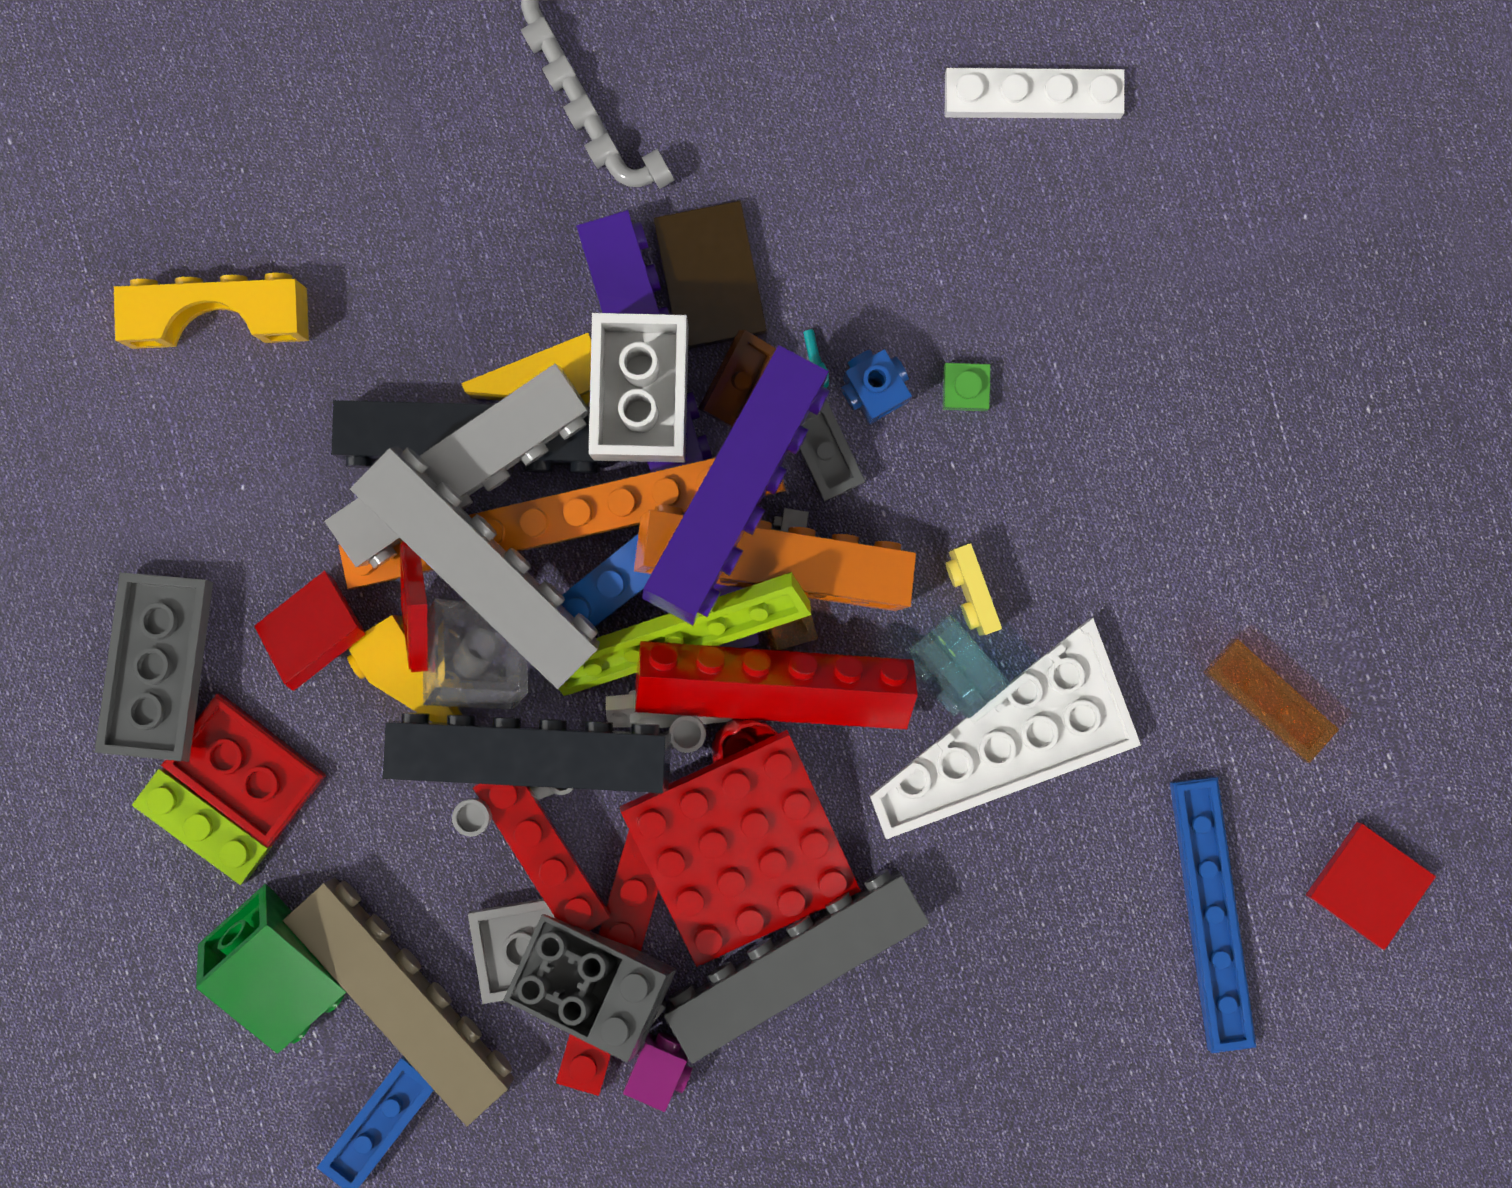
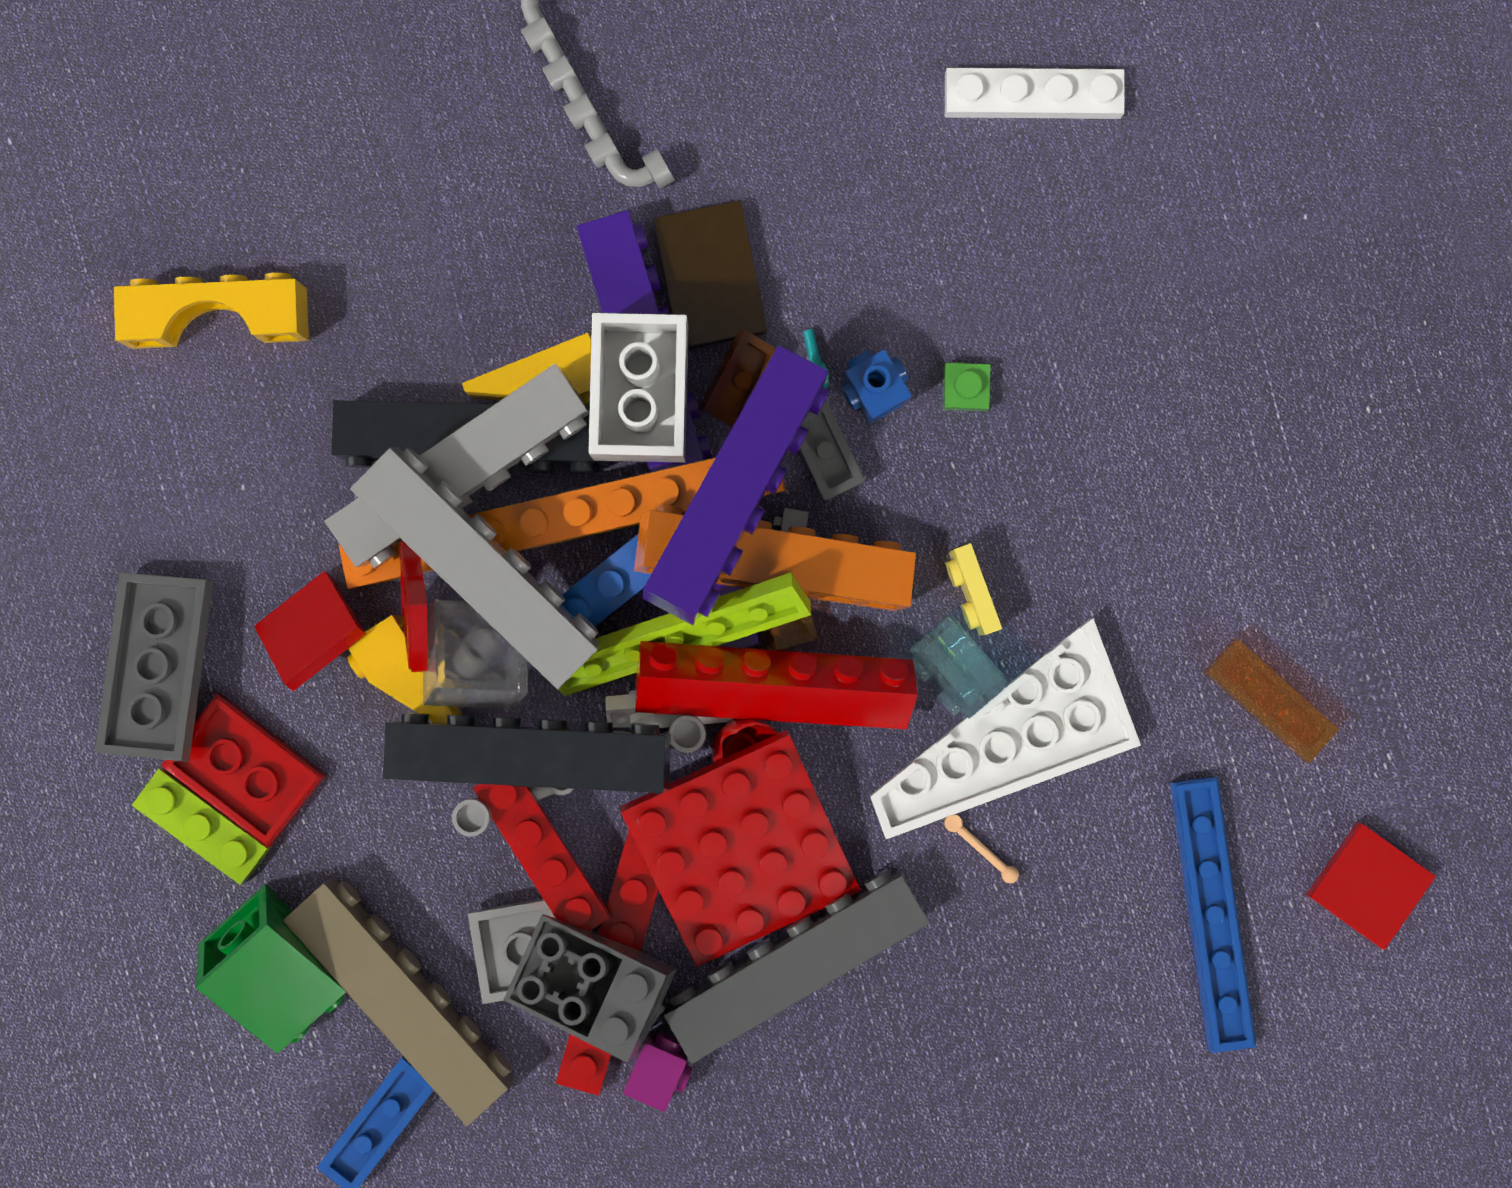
(954, 824): none -> light nougat hinge

